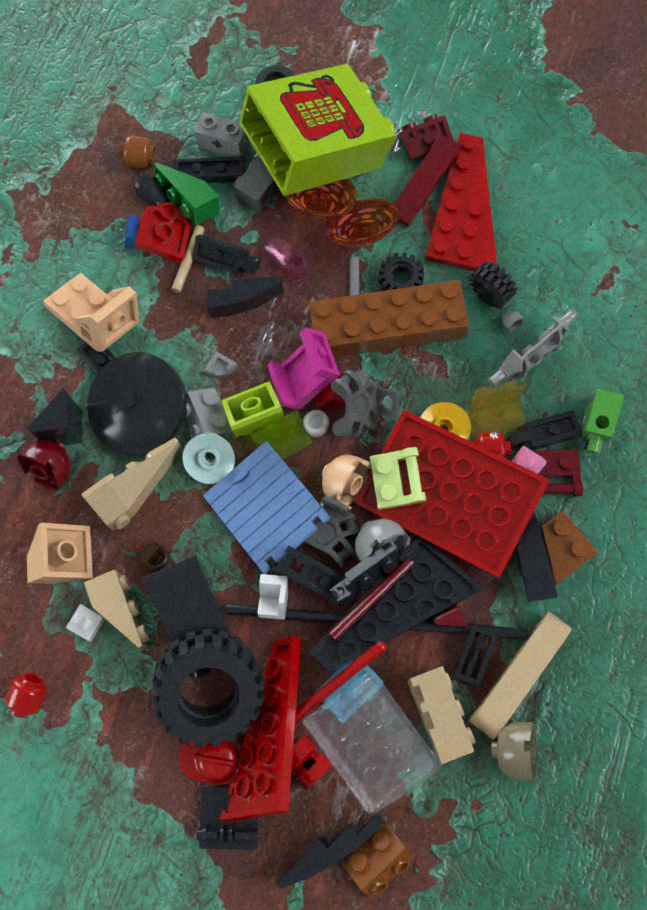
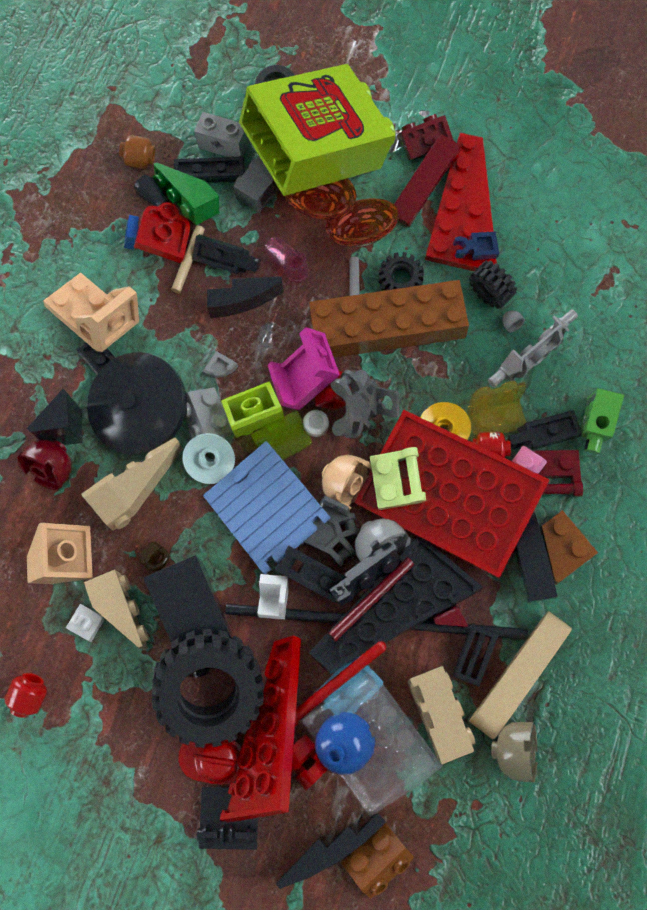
(344, 743): none -> blue cylinder
(480, 245): none -> dark blue plate

